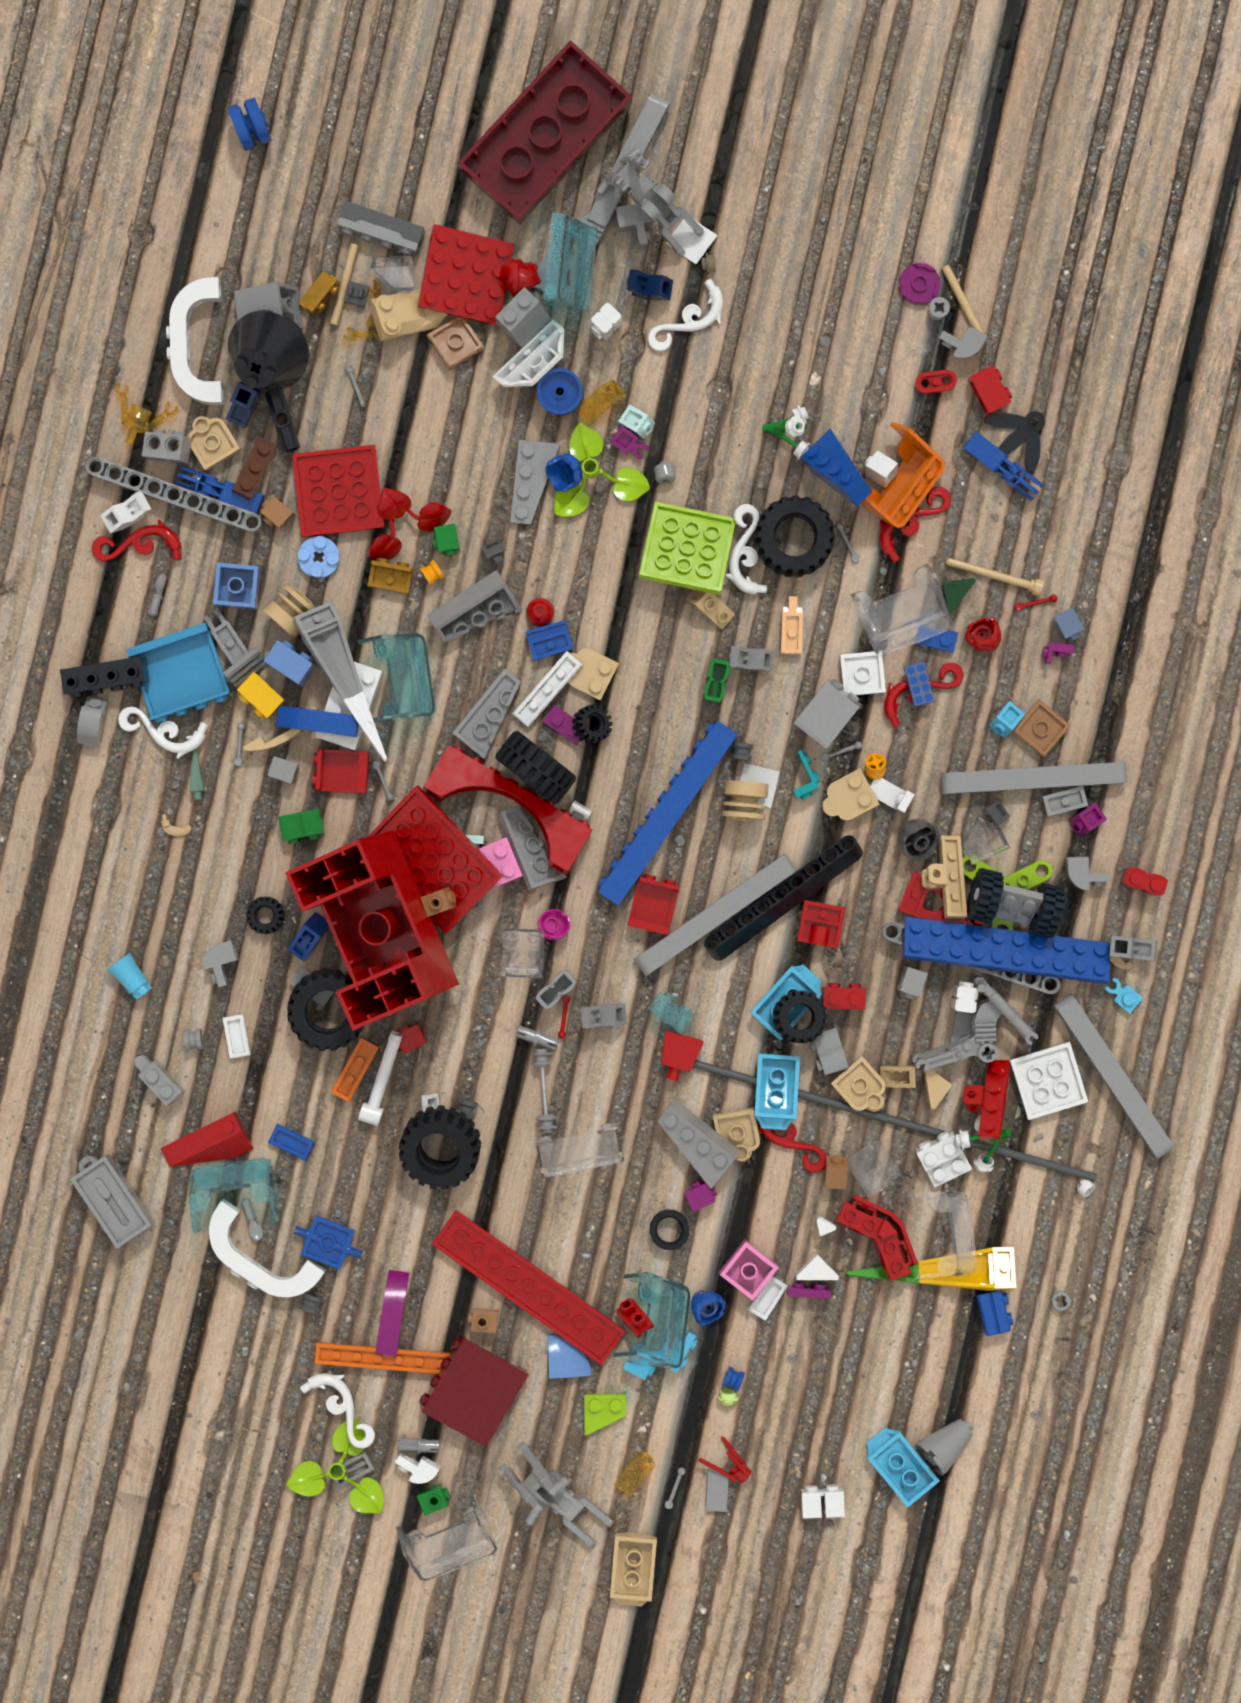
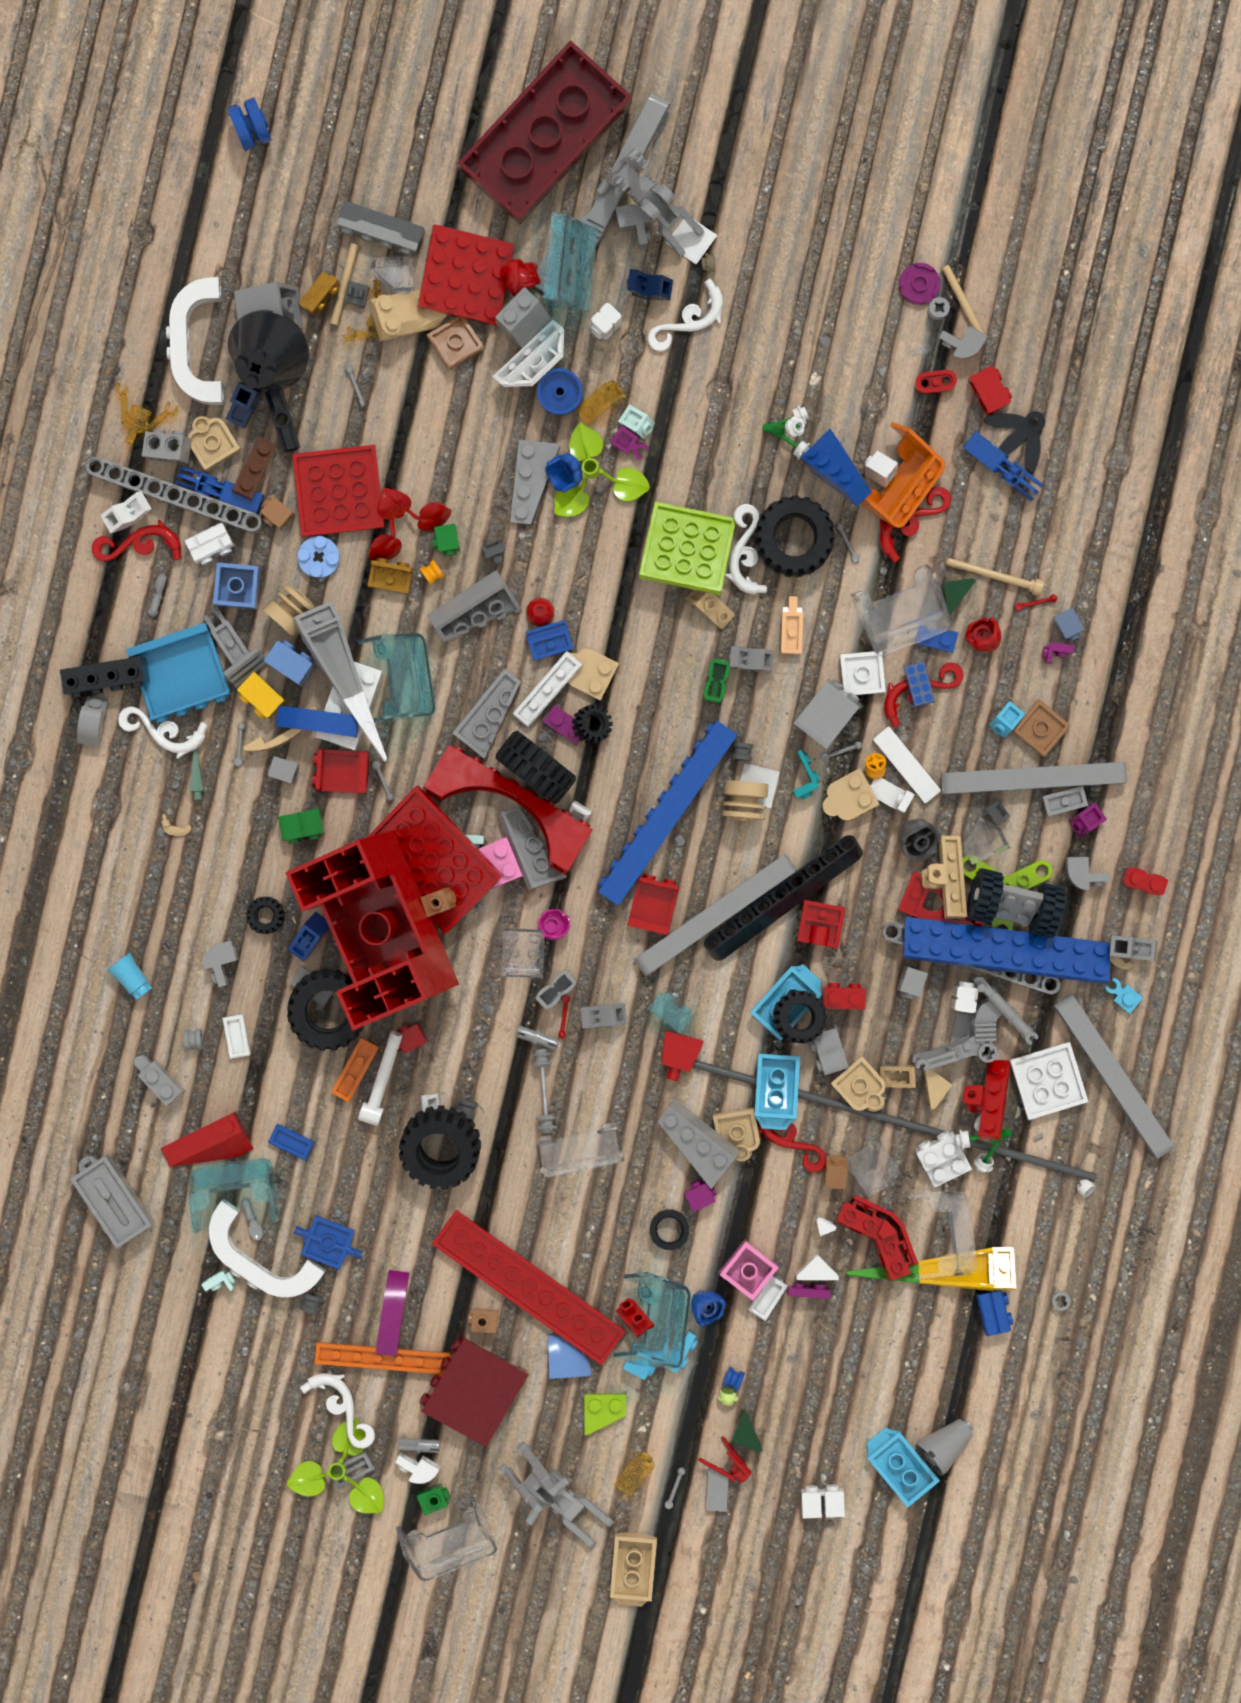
(210, 544): none -> white brick
(216, 1281): none -> light aqua bracket
(664, 473): light grey piece -> none
(745, 1434): none -> dark green slope
(906, 765): none -> white tile

